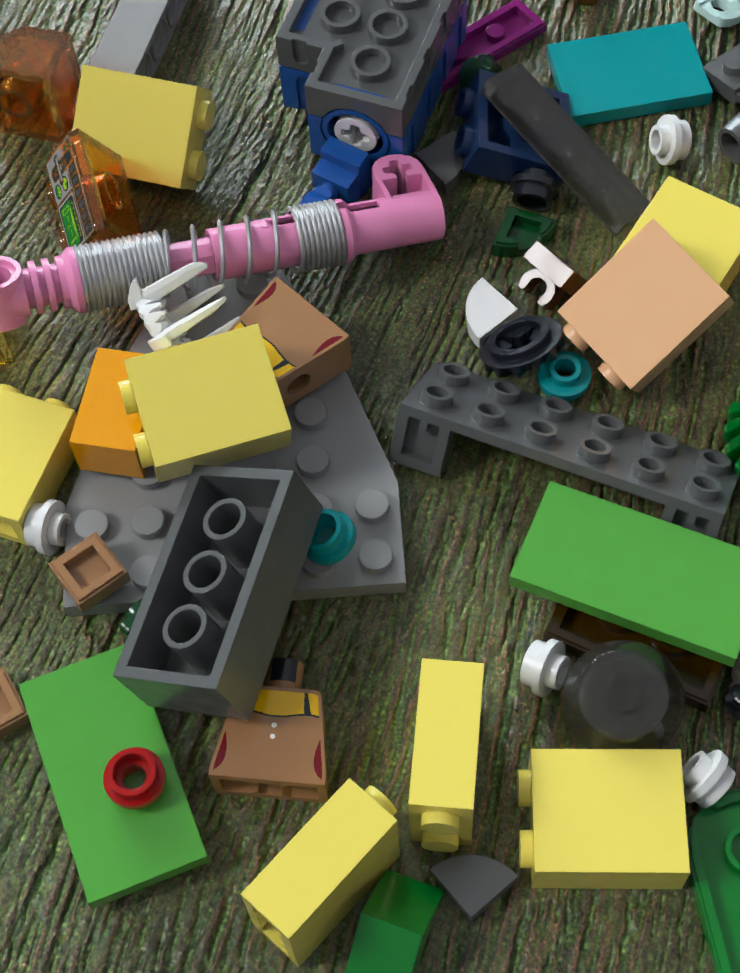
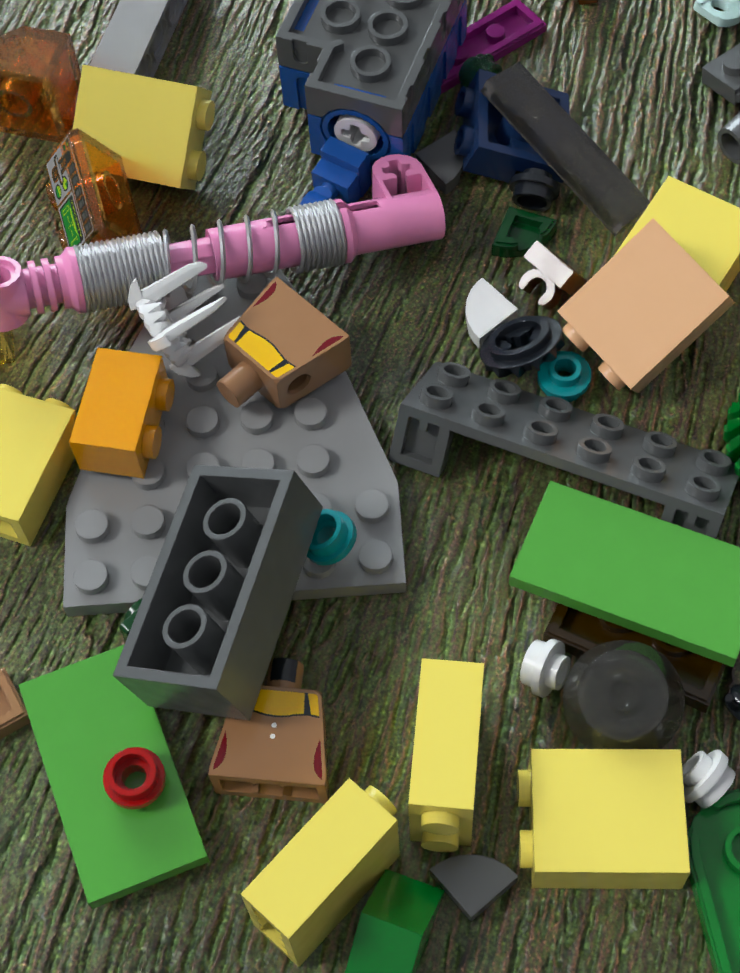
(46, 526): white plate -> none
(89, 572): medium nougat tile -> none
(205, 403): light yellow brick -> none
(629, 73): teal tile -> none
(670, 139): white plate -> none

